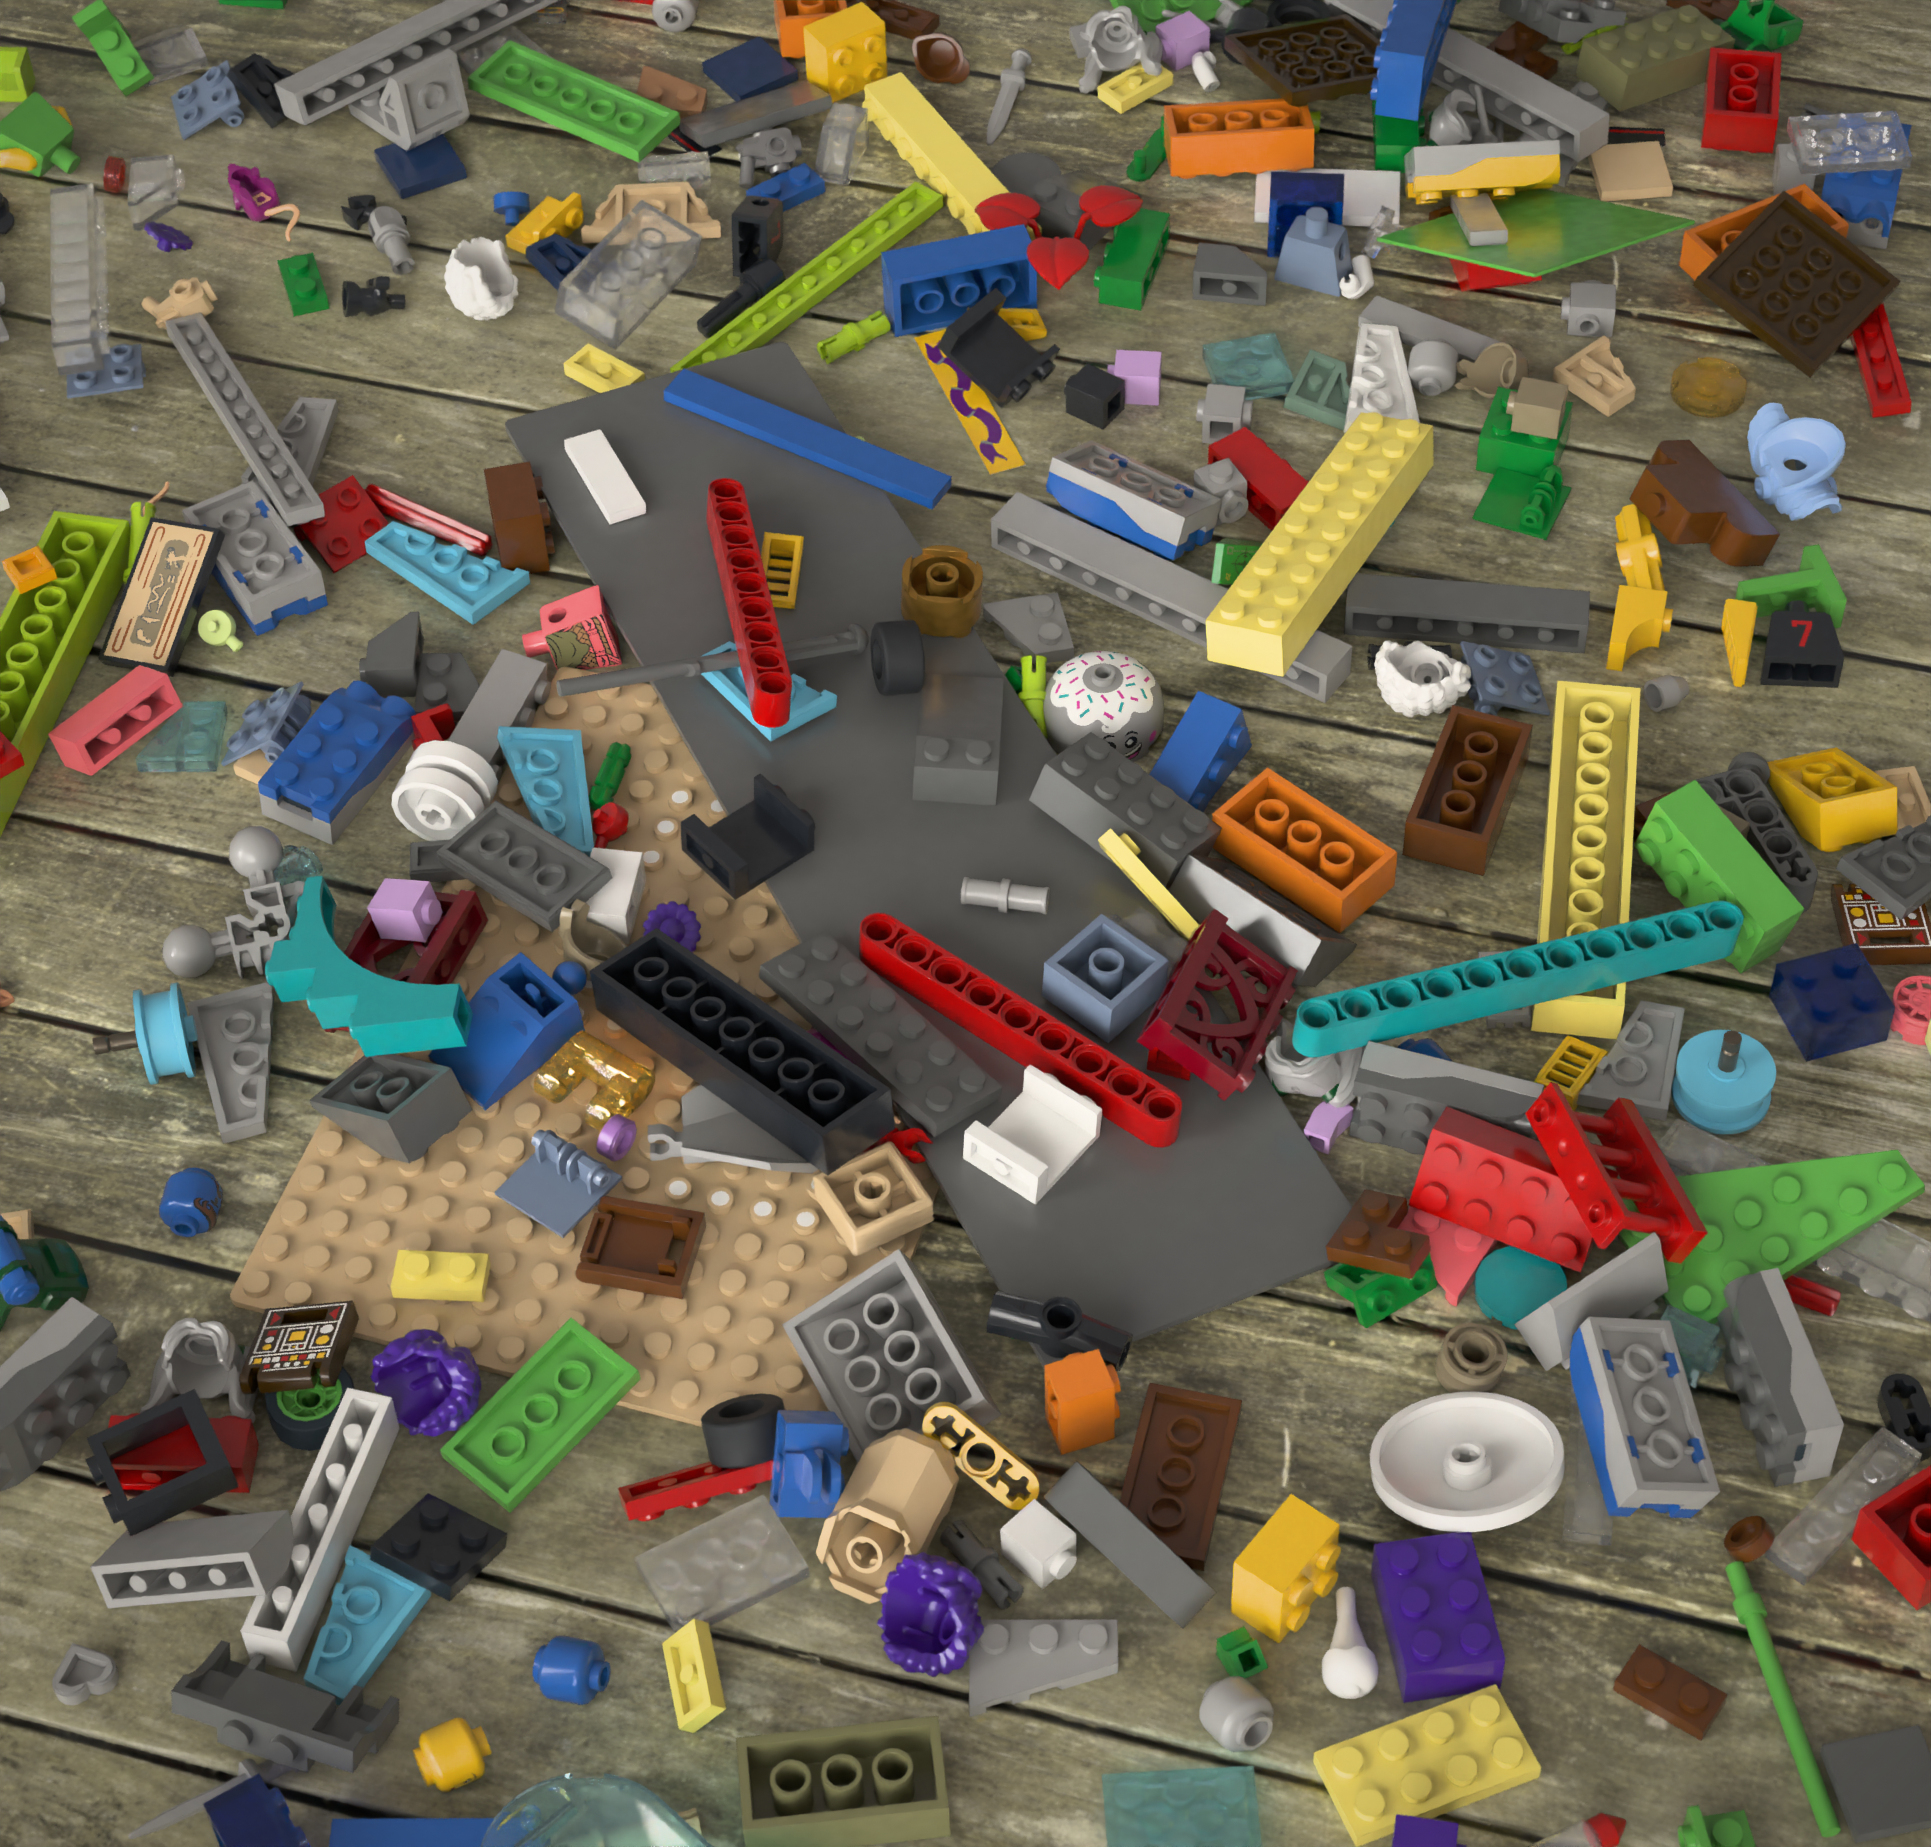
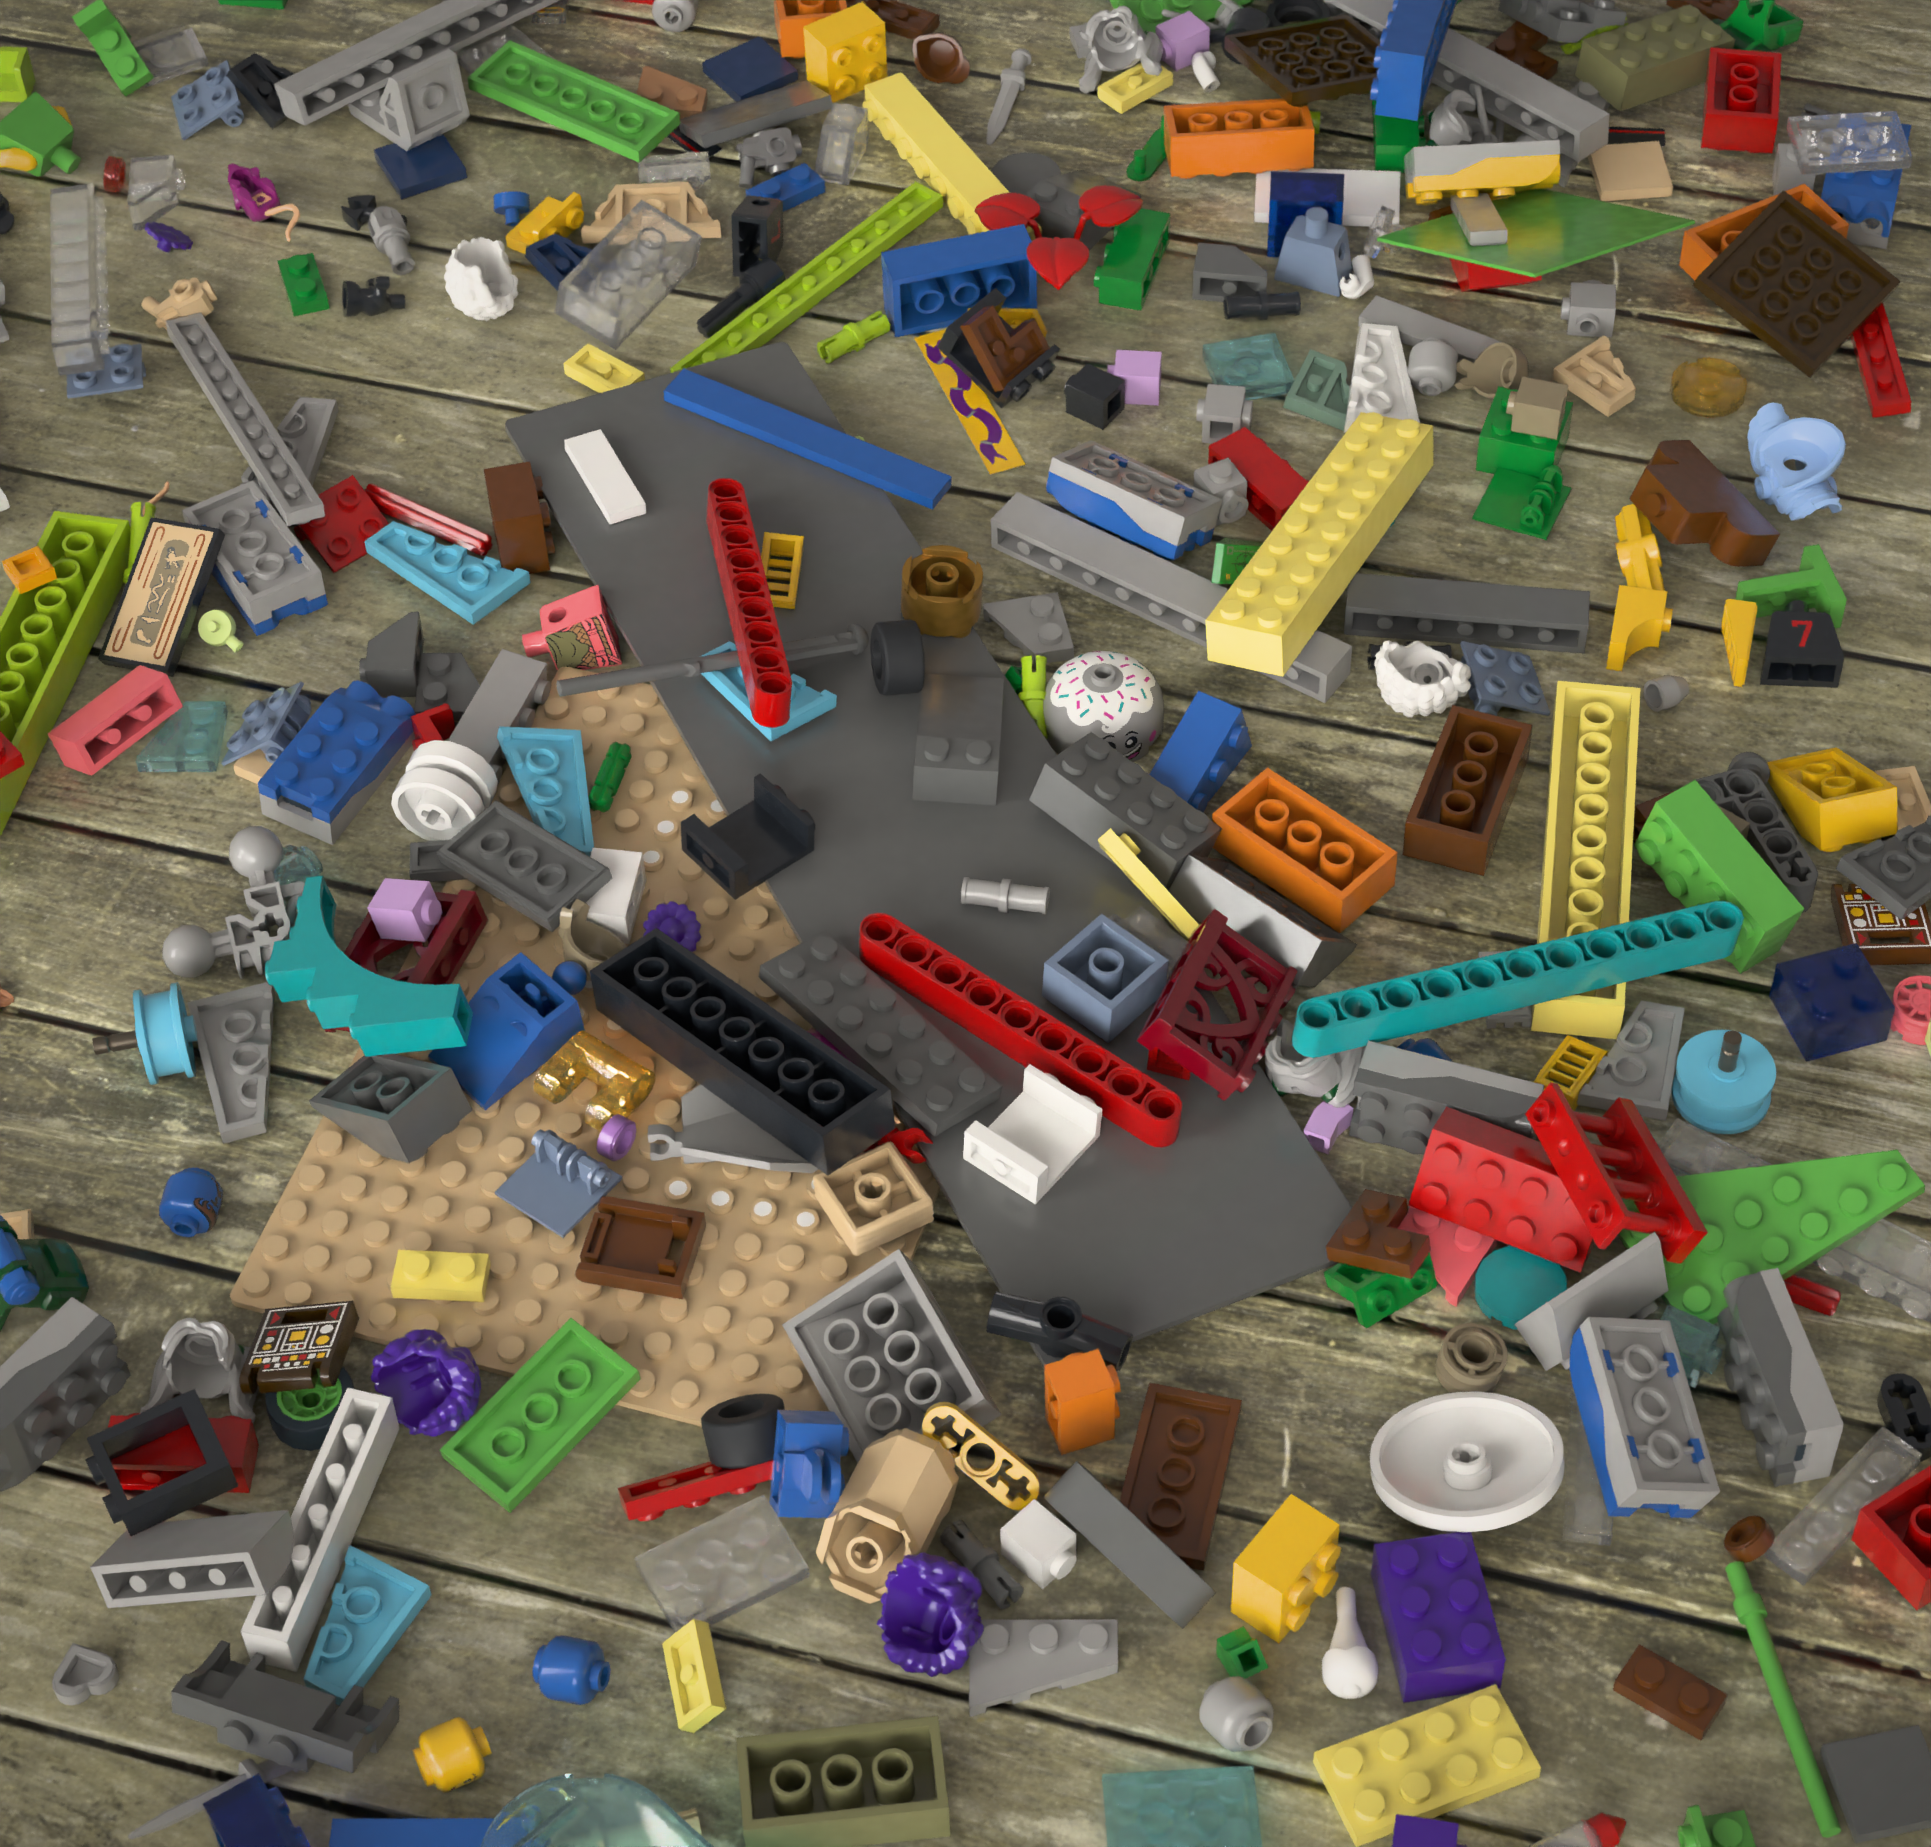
(438, 1546): black plate -> none
(609, 824): red piece -> none
(1002, 353): none -> reddish brown plate
(1262, 305): none -> black pin

